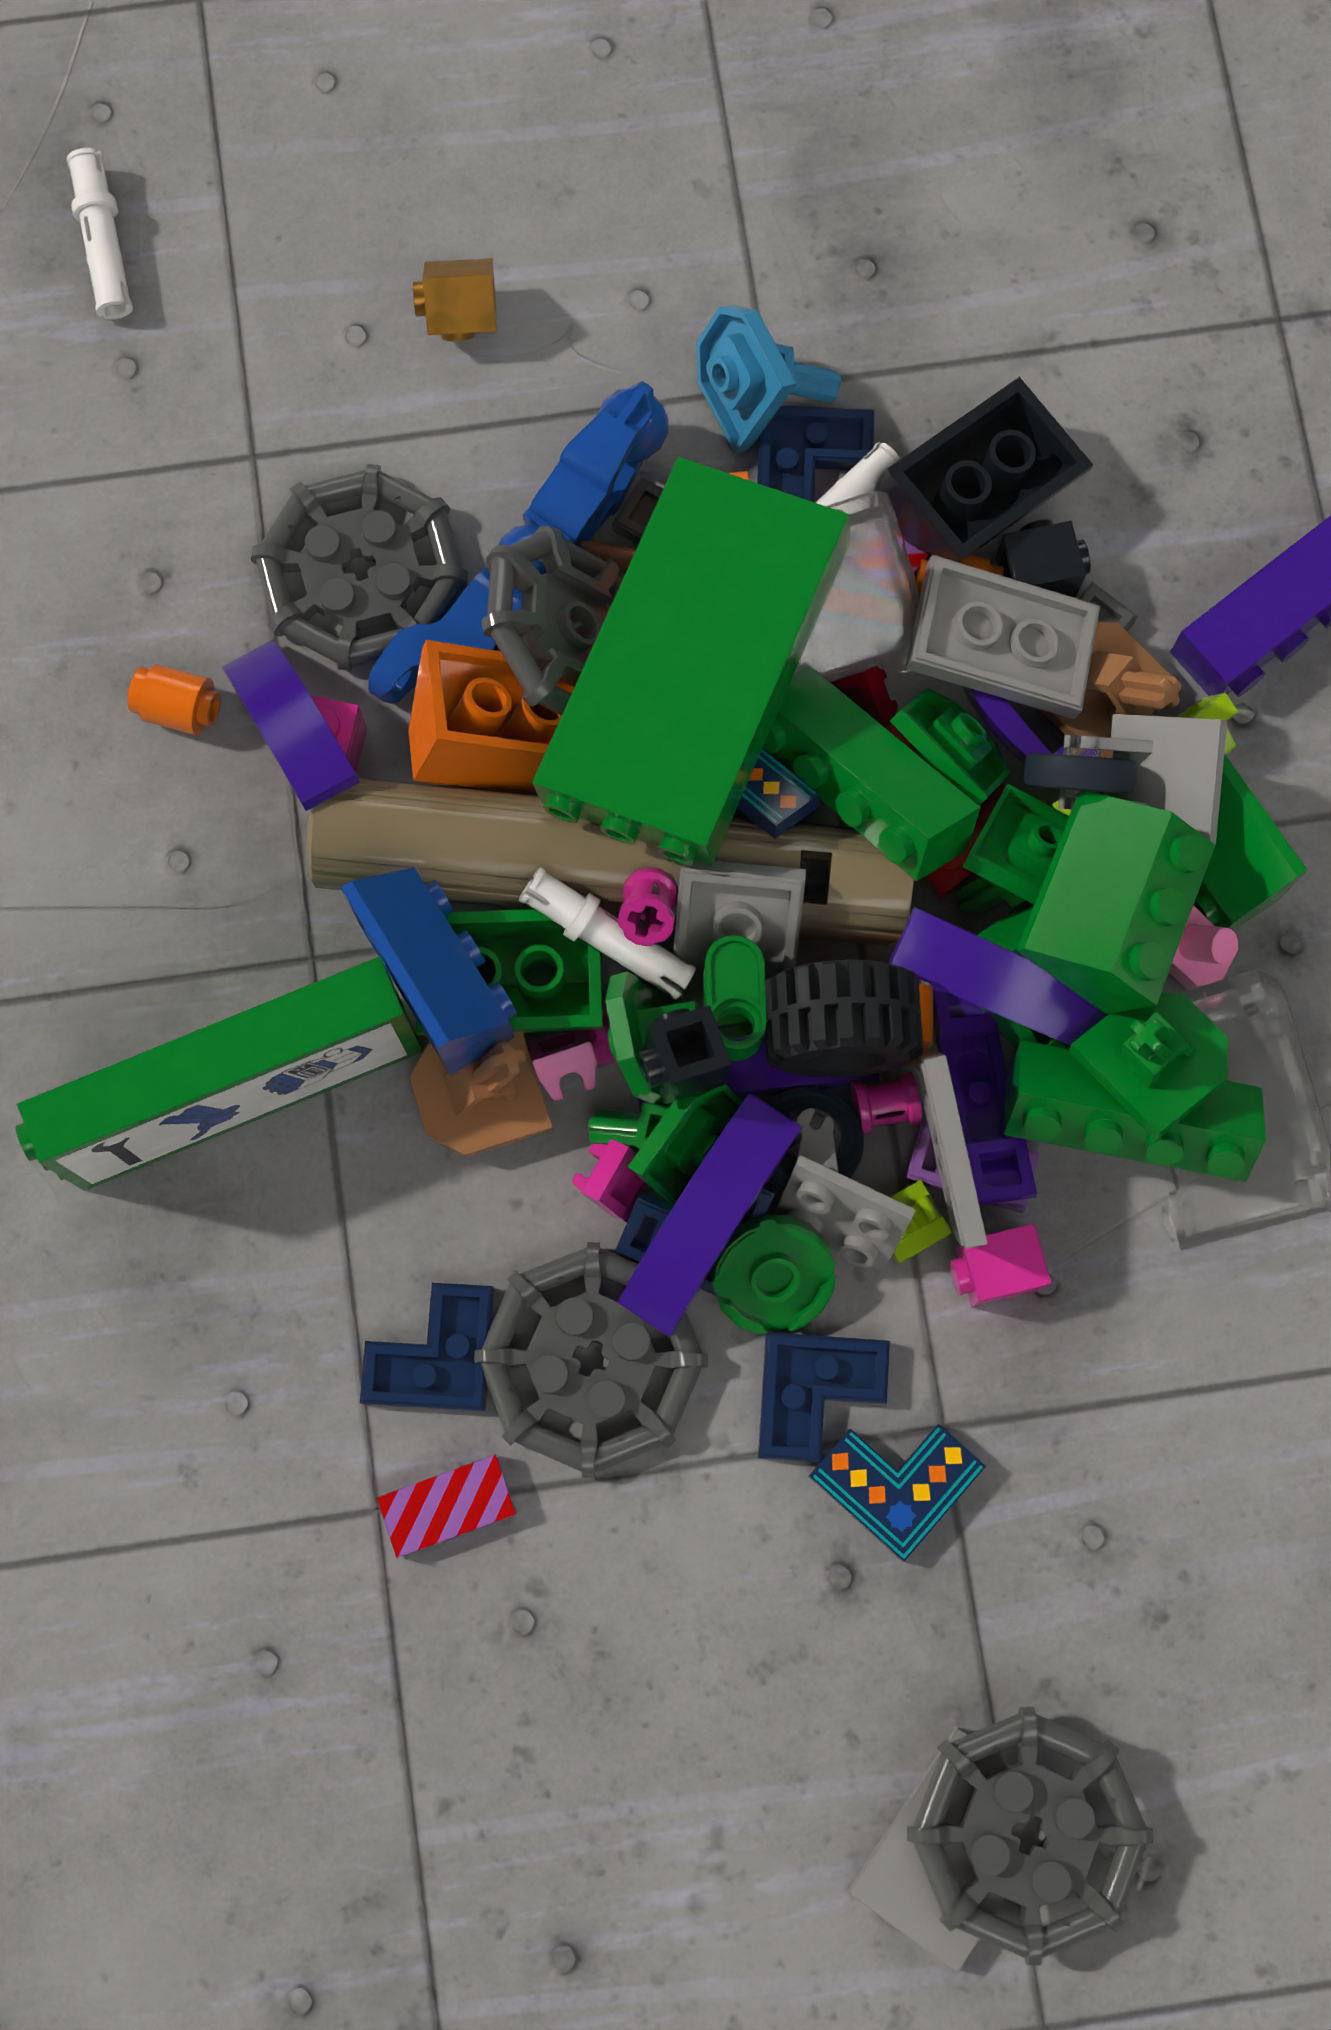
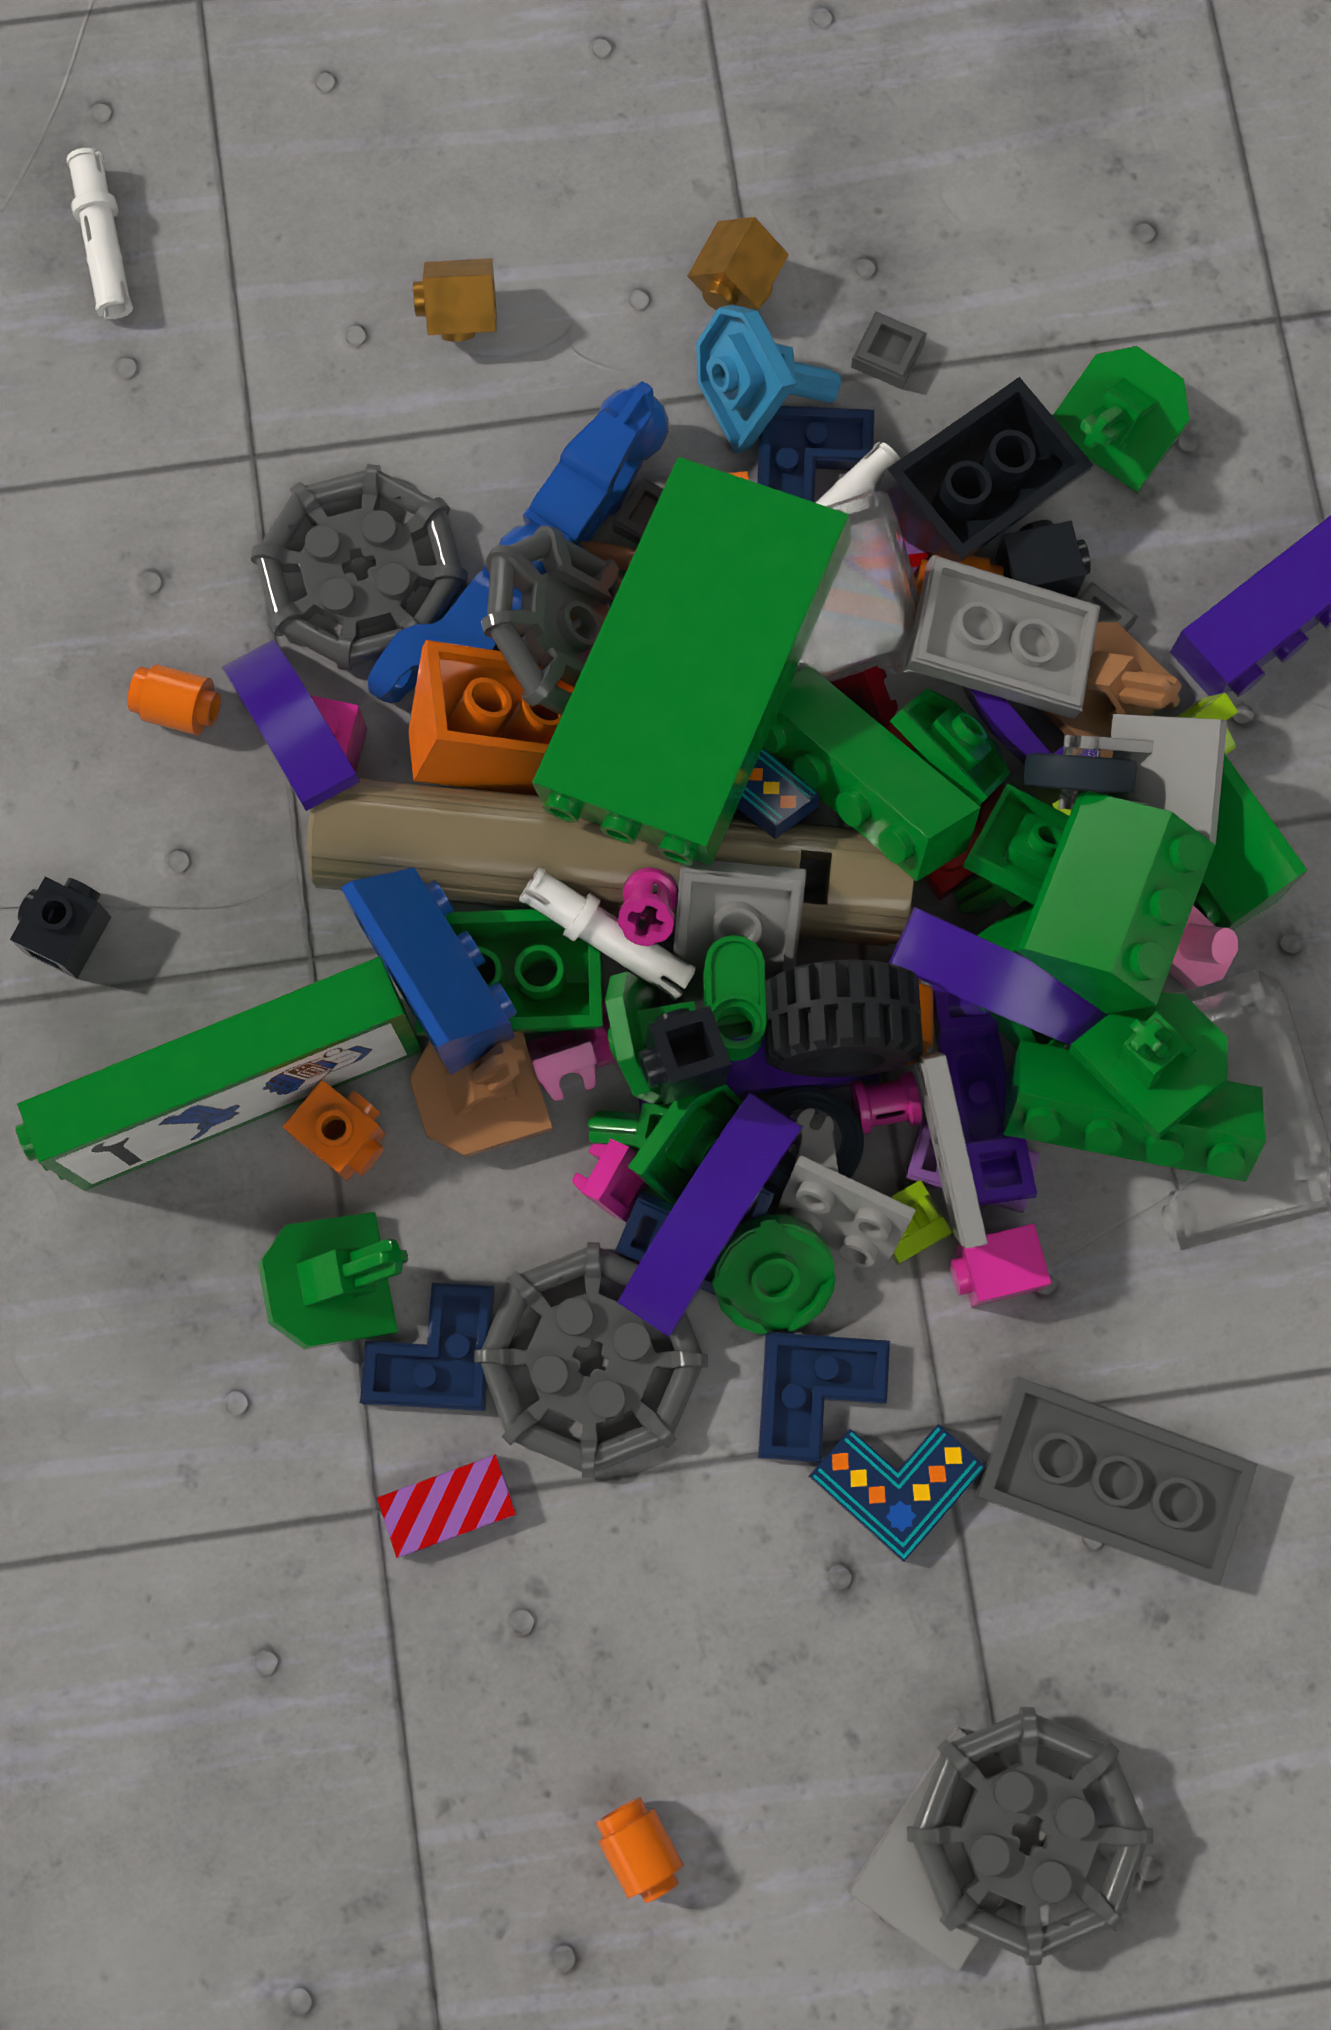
(60, 924): none -> black brick
(330, 1281): none -> green piece
(338, 1130): none -> orange brick
(639, 1850): none -> orange brick
(738, 264): none -> pearl gold brick
(888, 350): none -> dark grey tile
(1117, 1481): none -> dark grey plate
(1125, 413): none -> green piece

